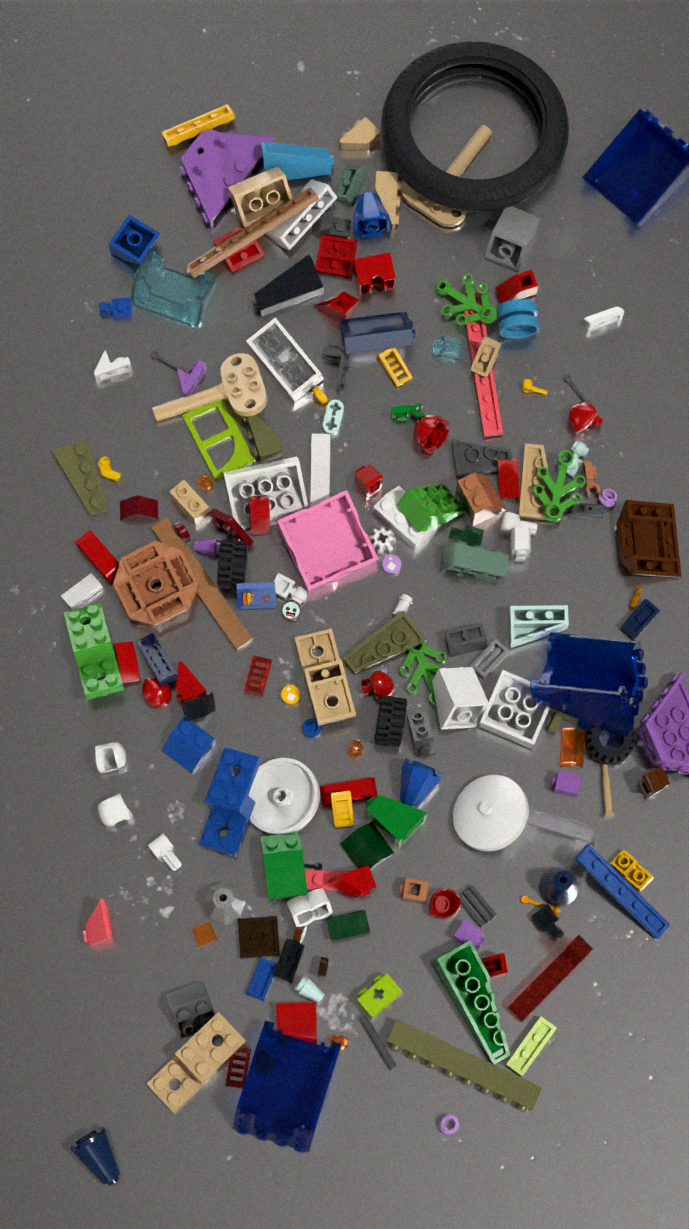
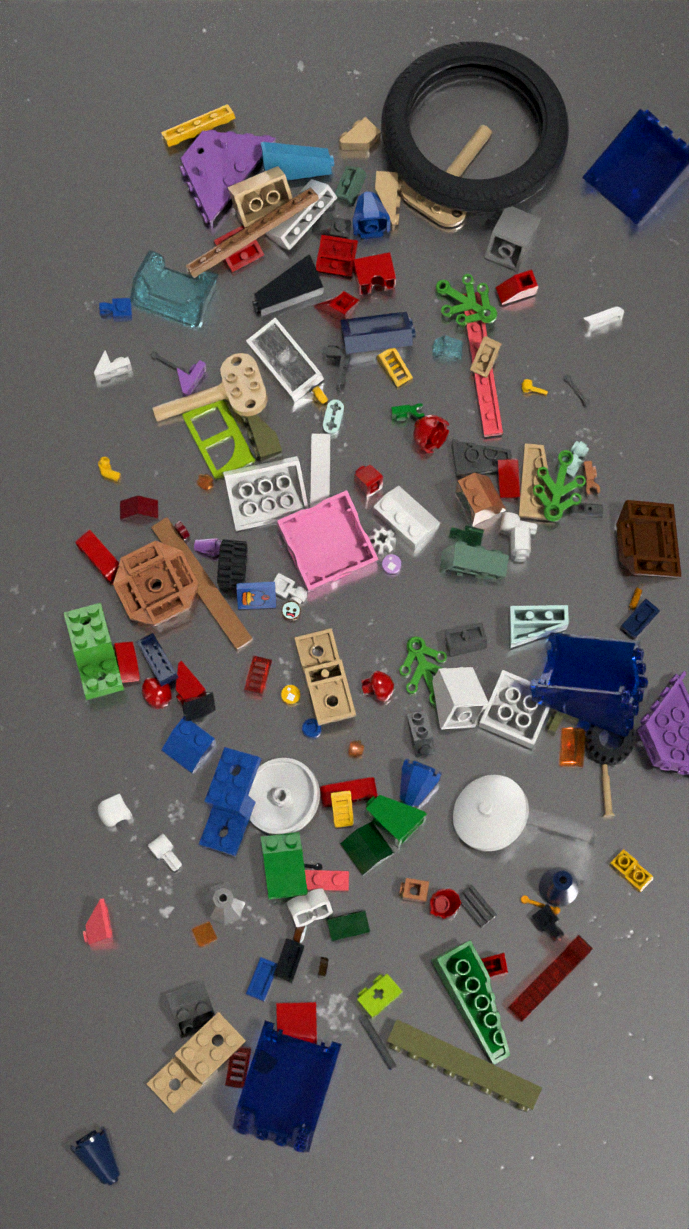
(81, 471): olive wing -> none
(81, 591): white slope -> none
(110, 757): white helmet -> none
(133, 240): blue slope -> none
(189, 502): tan brick -> none
(230, 525): dark red plate -> none
(258, 937): dark brown tile -> none
(259, 514): red slope -> none
(309, 990): light aqua cone -> none
(339, 1039): clear orange plate -> none
(355, 882): red slope -> none
(390, 640): olive wing -> none
(390, 720): black tyre -> none
(403, 604): white pin -> none
(429, 506): bright green slope -> none
(449, 1117): lavender plate -> none
(469, 932): medium lavender brick -> none
(479, 670): light grey tile -> none
(518, 318): dark azure wheel -> none
(531, 1046): yellowish green plate -> none
(566, 783): medium lavender brick -> none
(584, 415): red piece -> none
(608, 497): lavender plate -> none
(622, 891): blue tile -> none
(653, 782): reddish brown plate -> none

